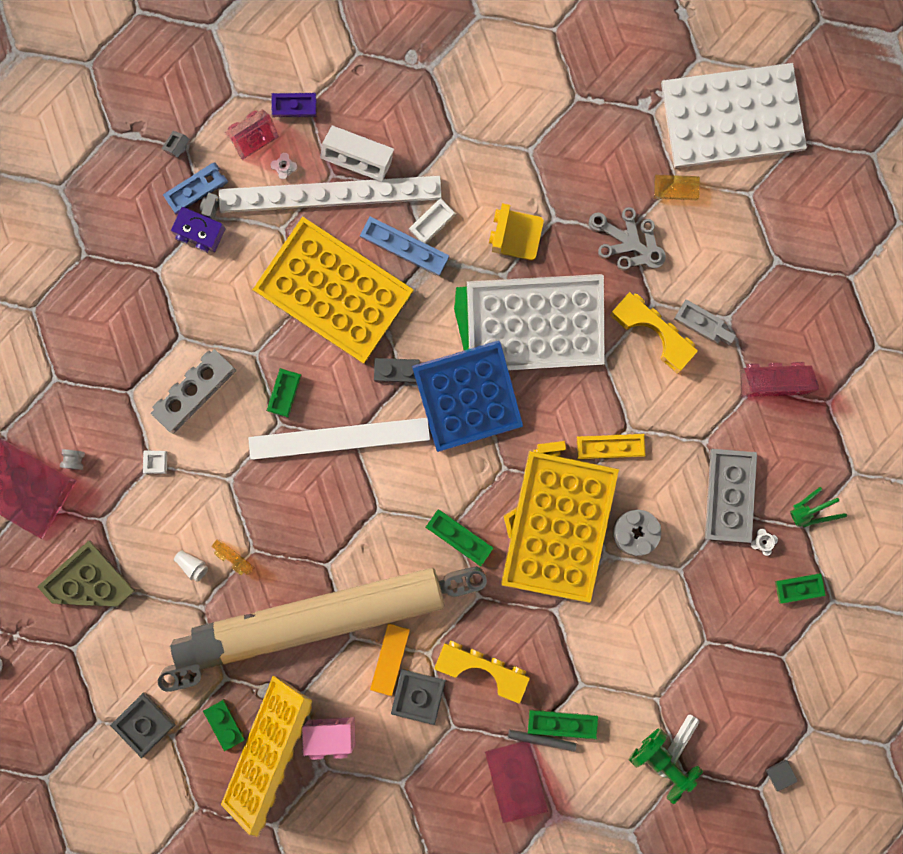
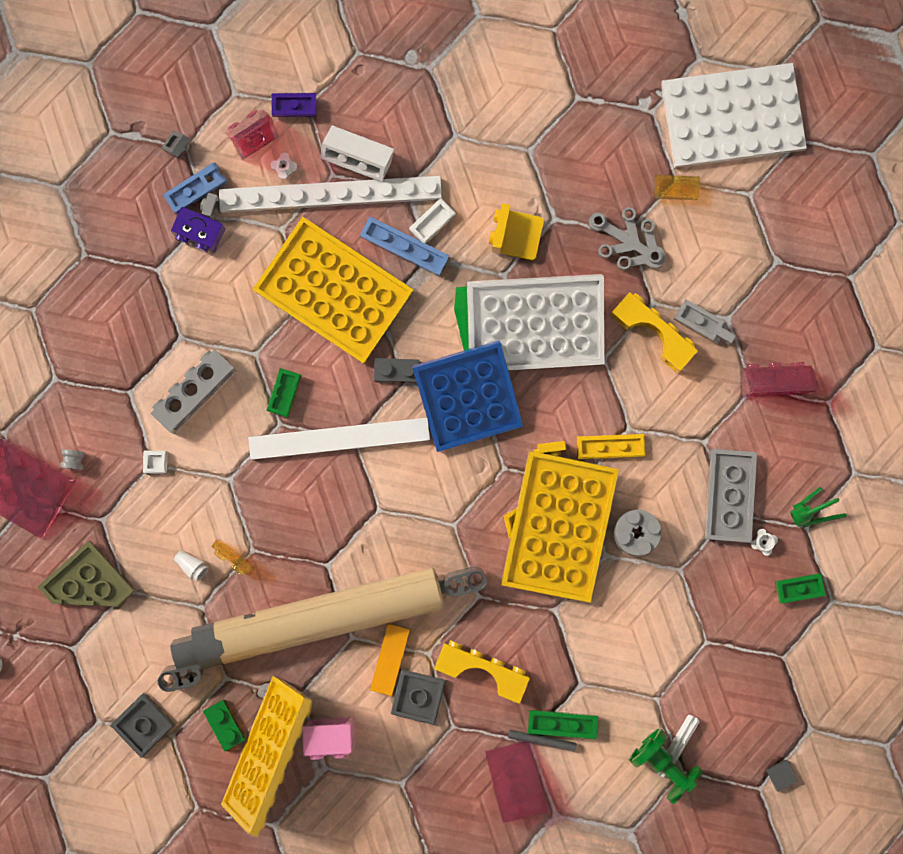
(459, 537): green plate -> none

